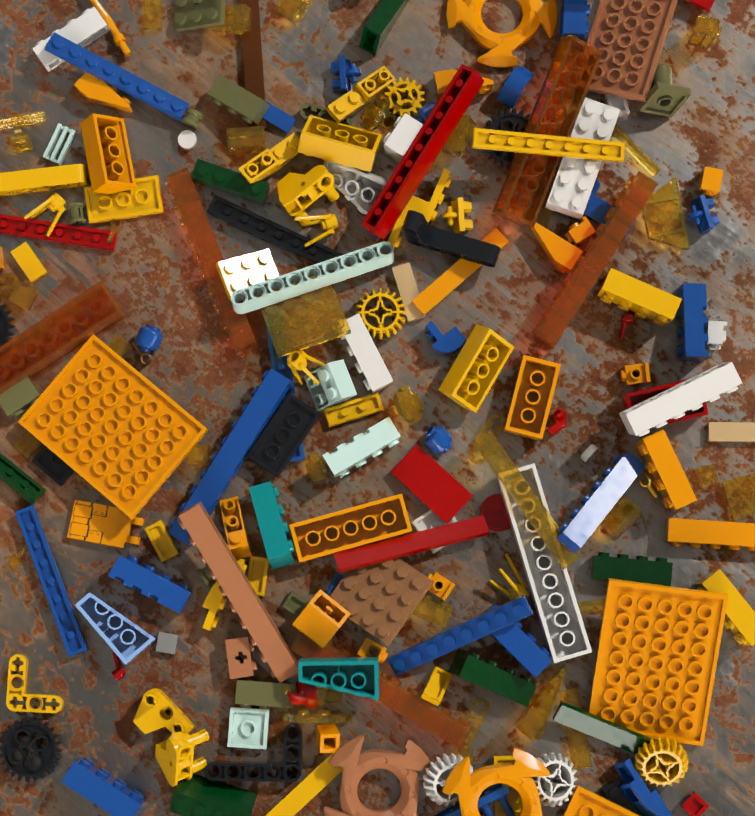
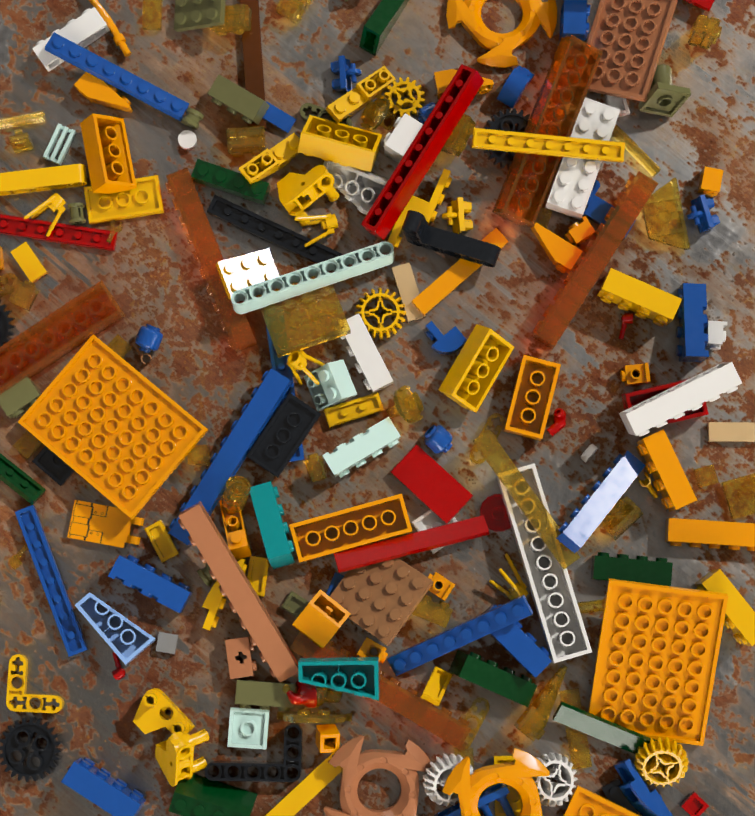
(236, 493): none -> clear yellow wheel

